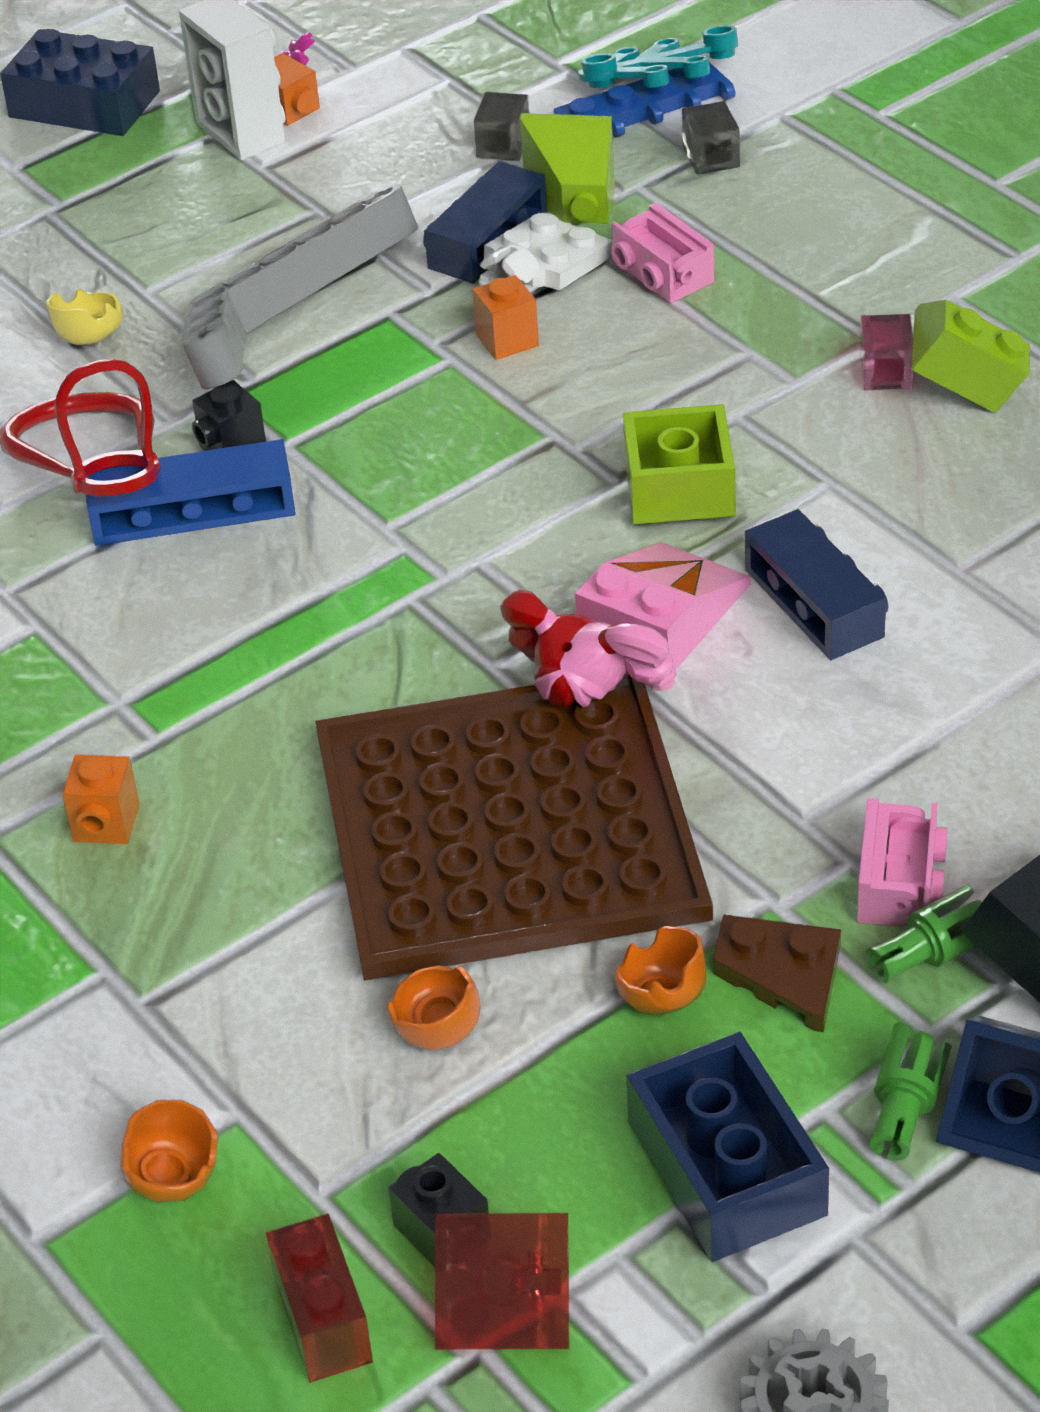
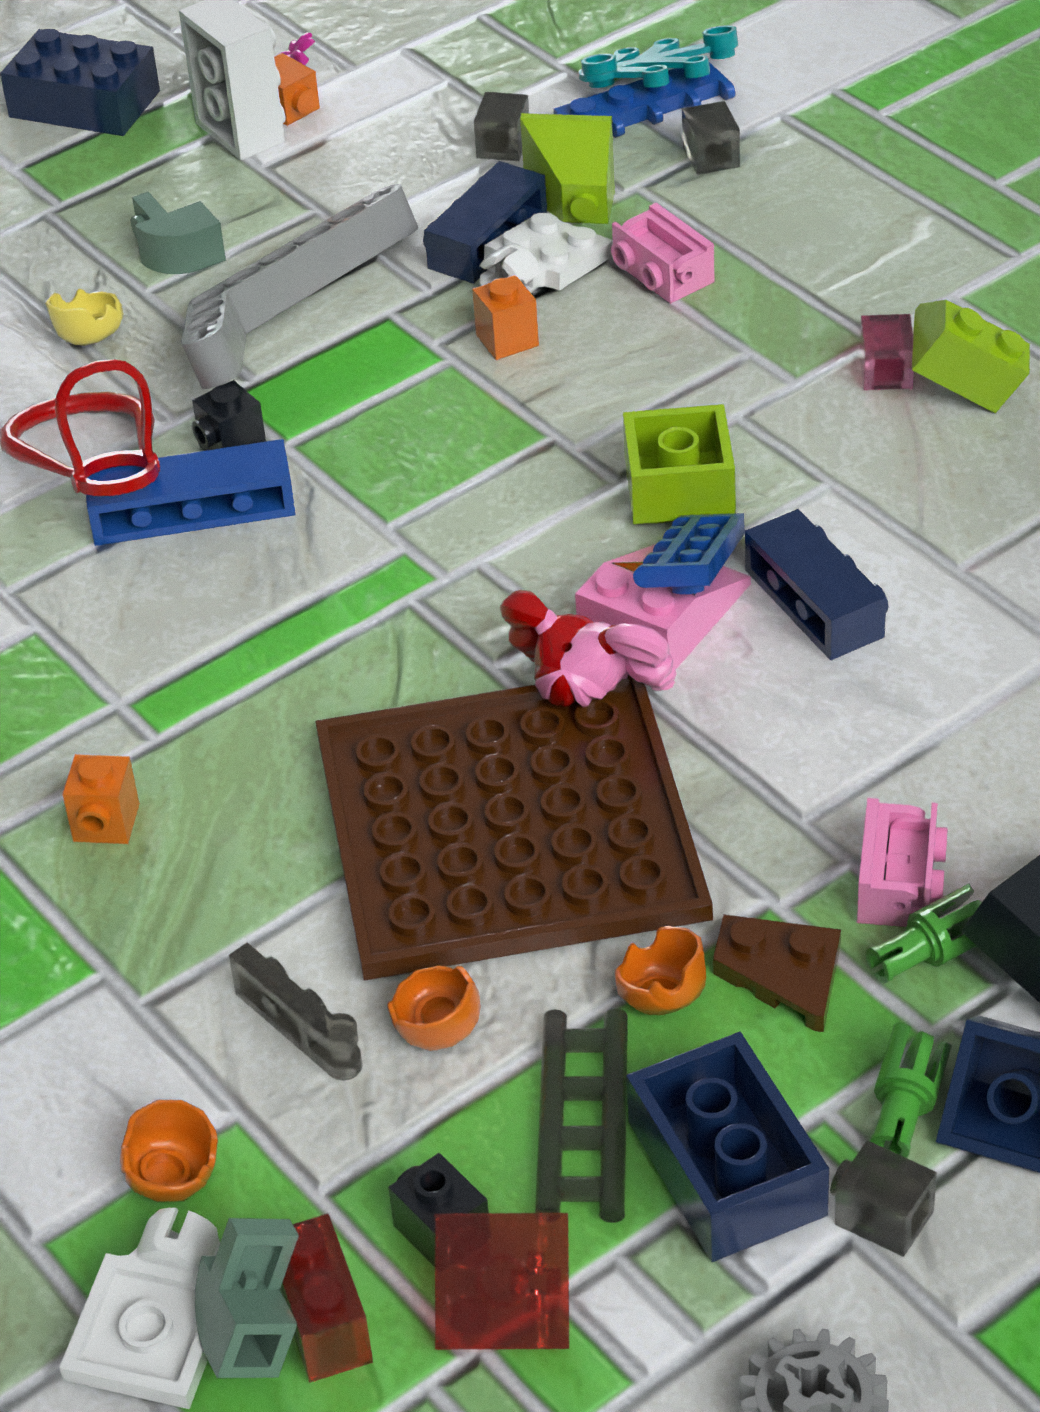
(141, 1316): none -> white plate
(176, 240): none -> sand green brick
(239, 1299): none -> sand green brick
(297, 1013): none -> clear smoke plate
(608, 1137): none -> clear smoke bar
(691, 552): none -> blue hinge
(883, 1197): none -> clear smoke brick

